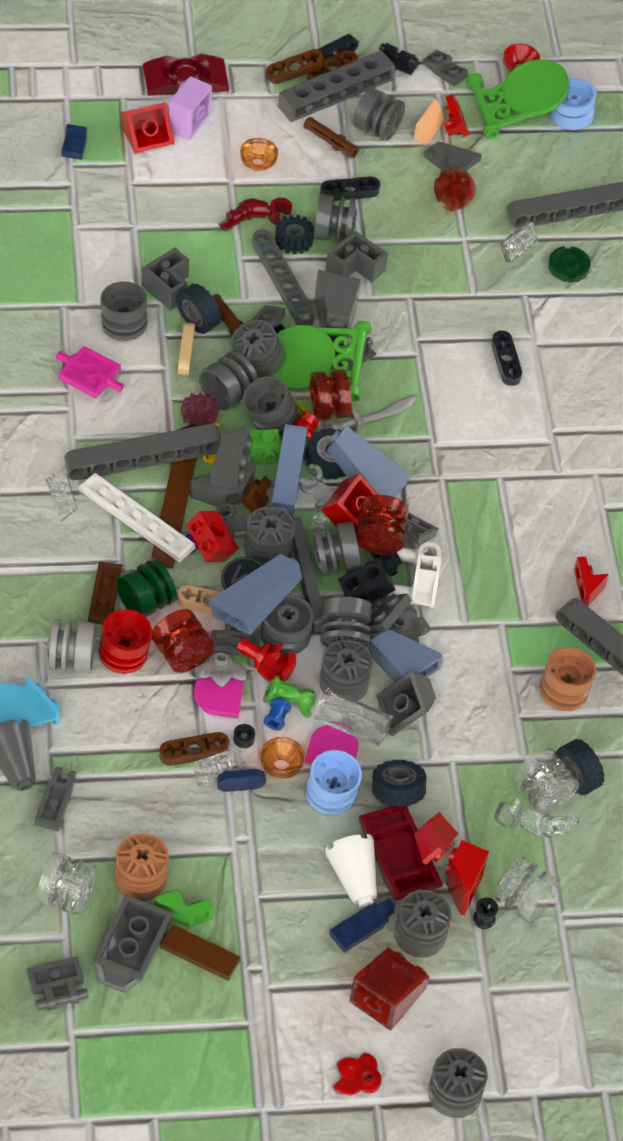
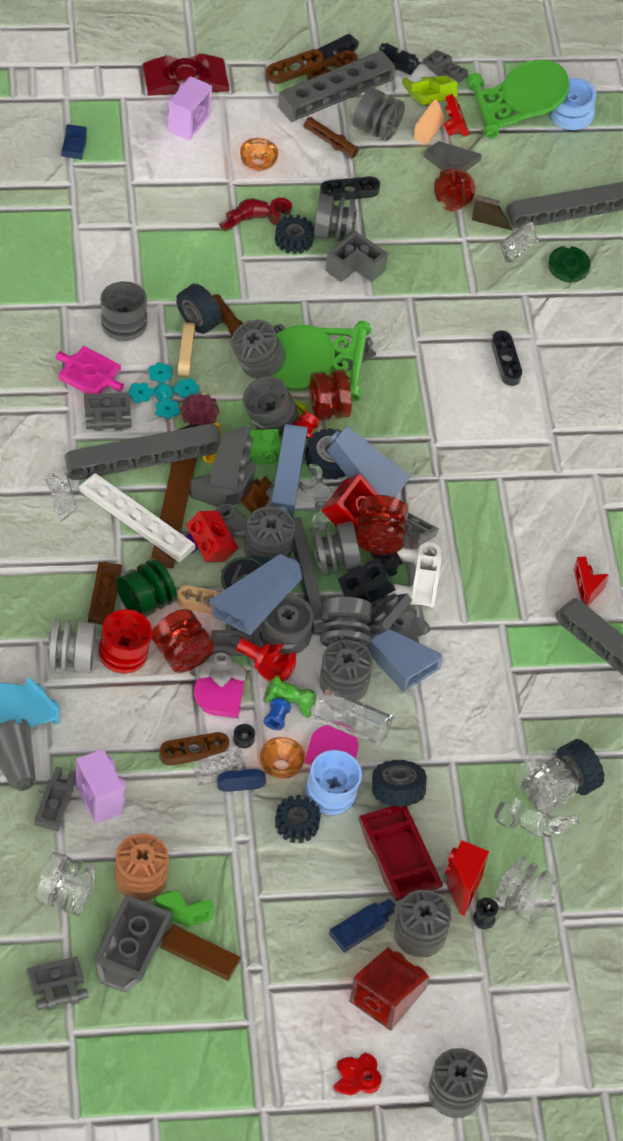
(100, 785): none -> lavender brick
(107, 405): none -> dark grey plate
(147, 127): red slope -> none
(163, 392): none -> teal plant
(166, 277): dark grey brick -> none
(227, 379): dark grey wheel -> none
(270, 314): dark grey hinge -> none
(284, 277): dark grey beam -> none
(297, 807): none -> black bush
(336, 300): dark grey slope -> none
(355, 867): white cone -> none
(358, 422): light grey sword -> none
(407, 700): dark grey slope -> none
(430, 88): none -> lime slope
(435, 838): red slope -> none
(489, 212): none -> dark brown slope
(519, 54): red piece -> none
(567, 679): nougat wheel -> none

